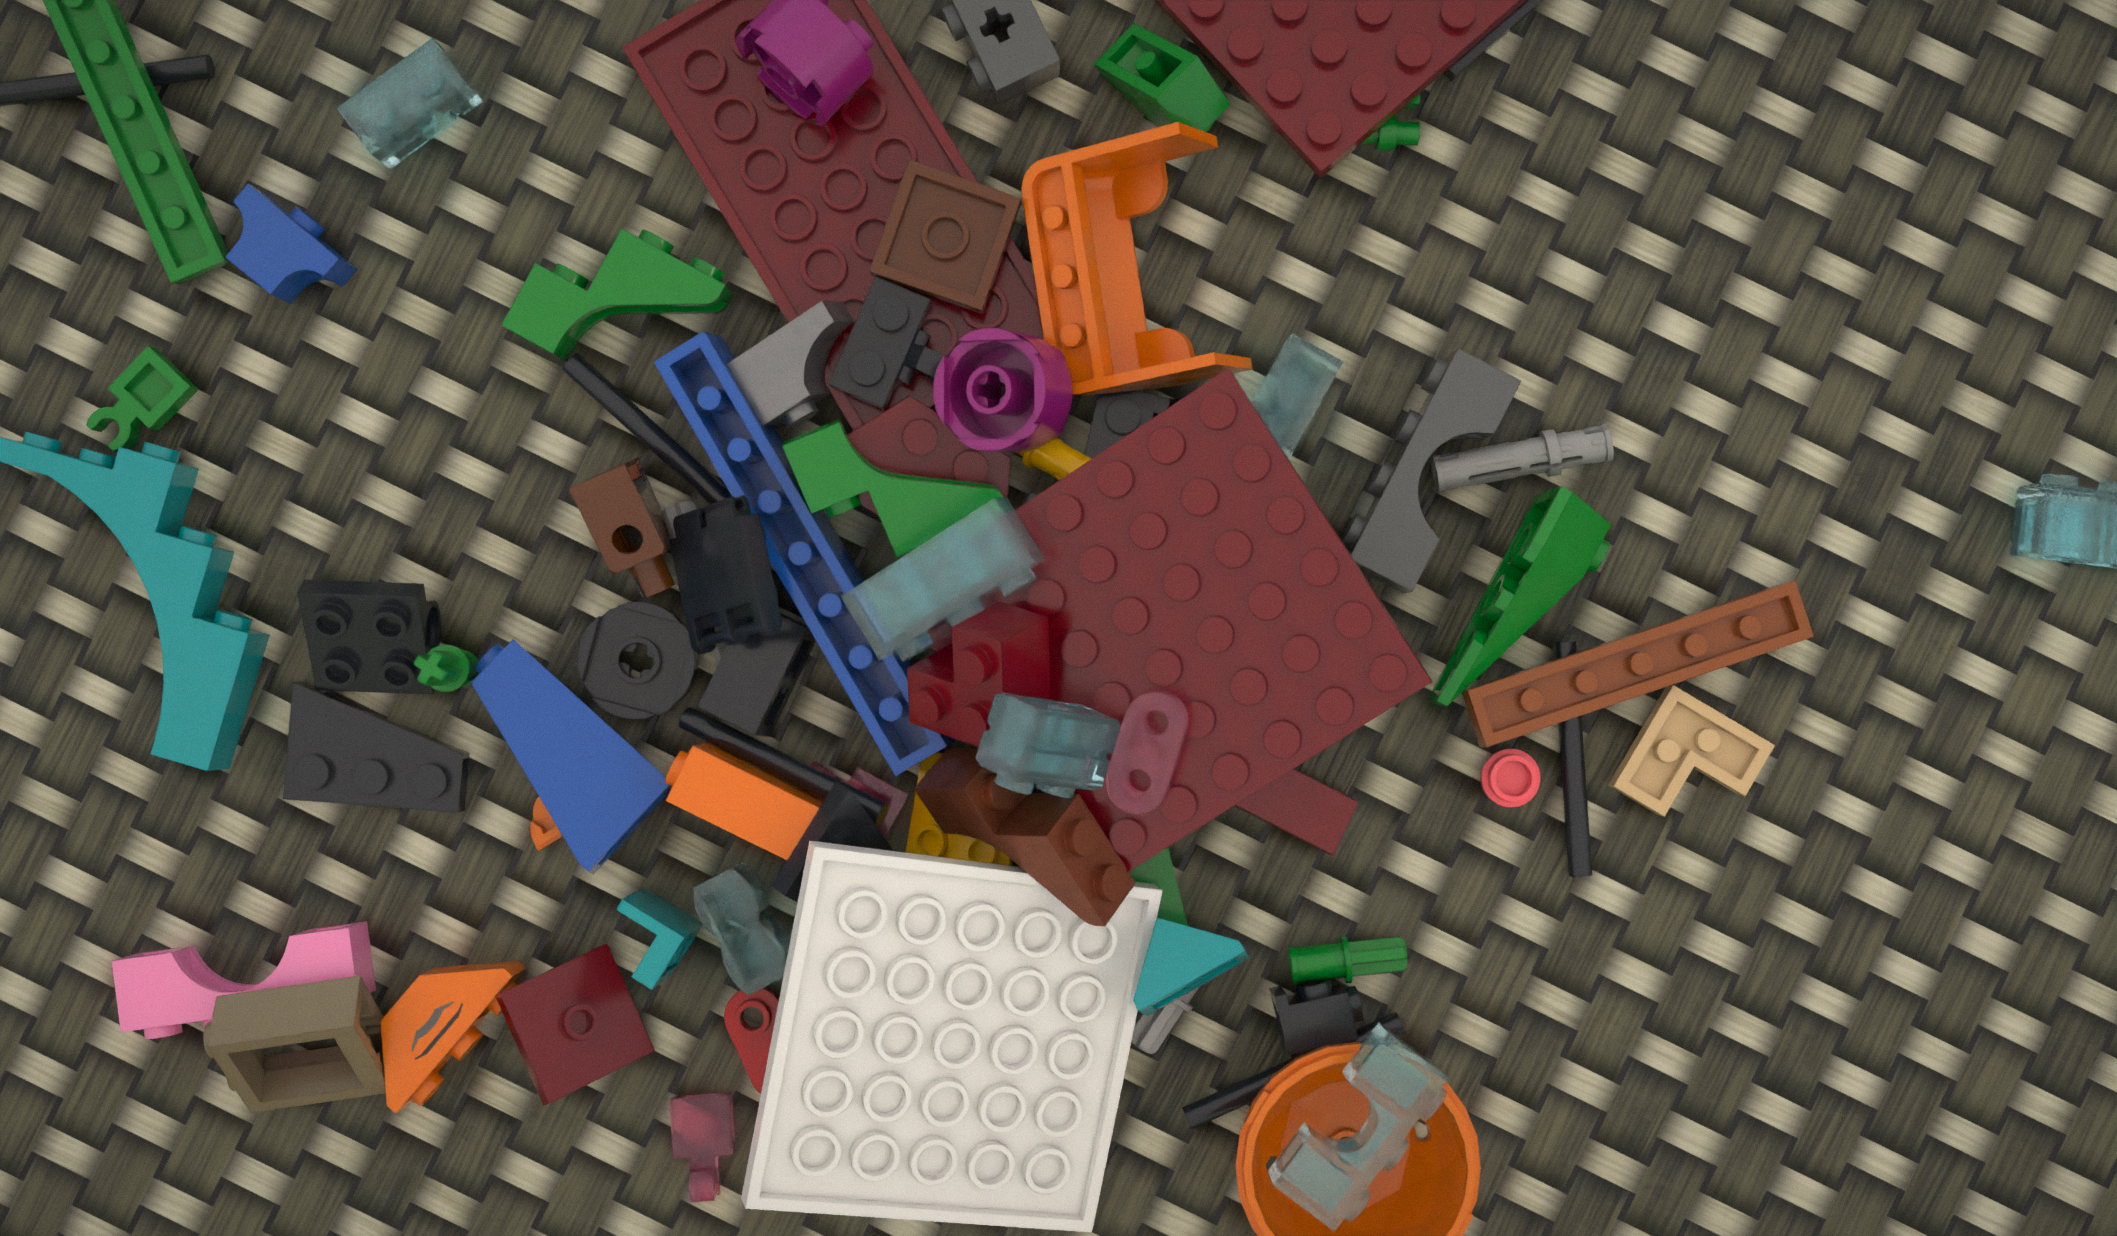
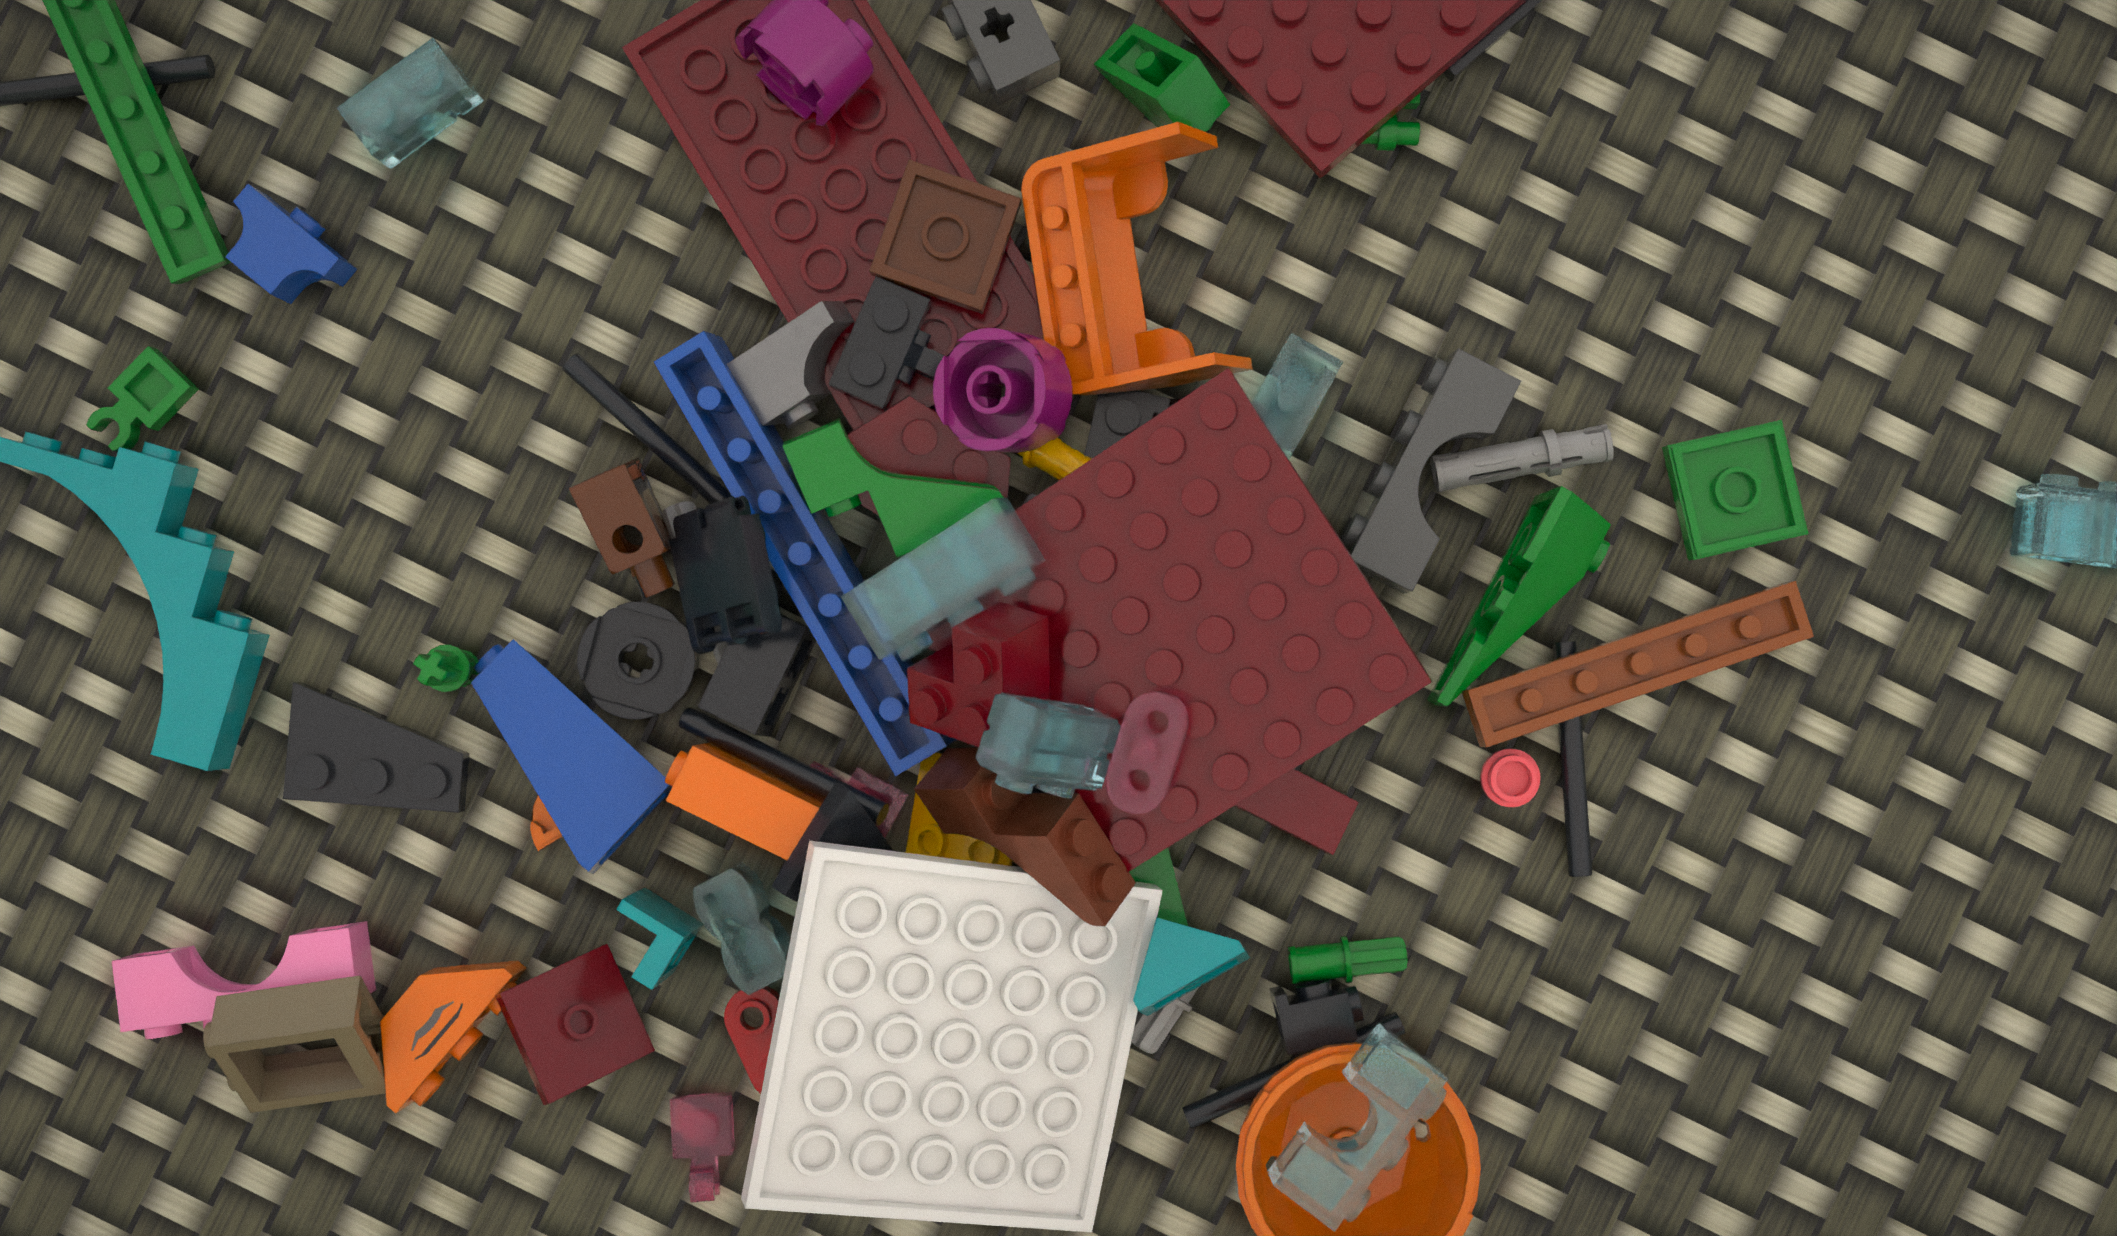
(368, 634): black plate -> none
(632, 280): green arch -> none
(1685, 736): tan plate -> none
(1735, 490): none -> green plate

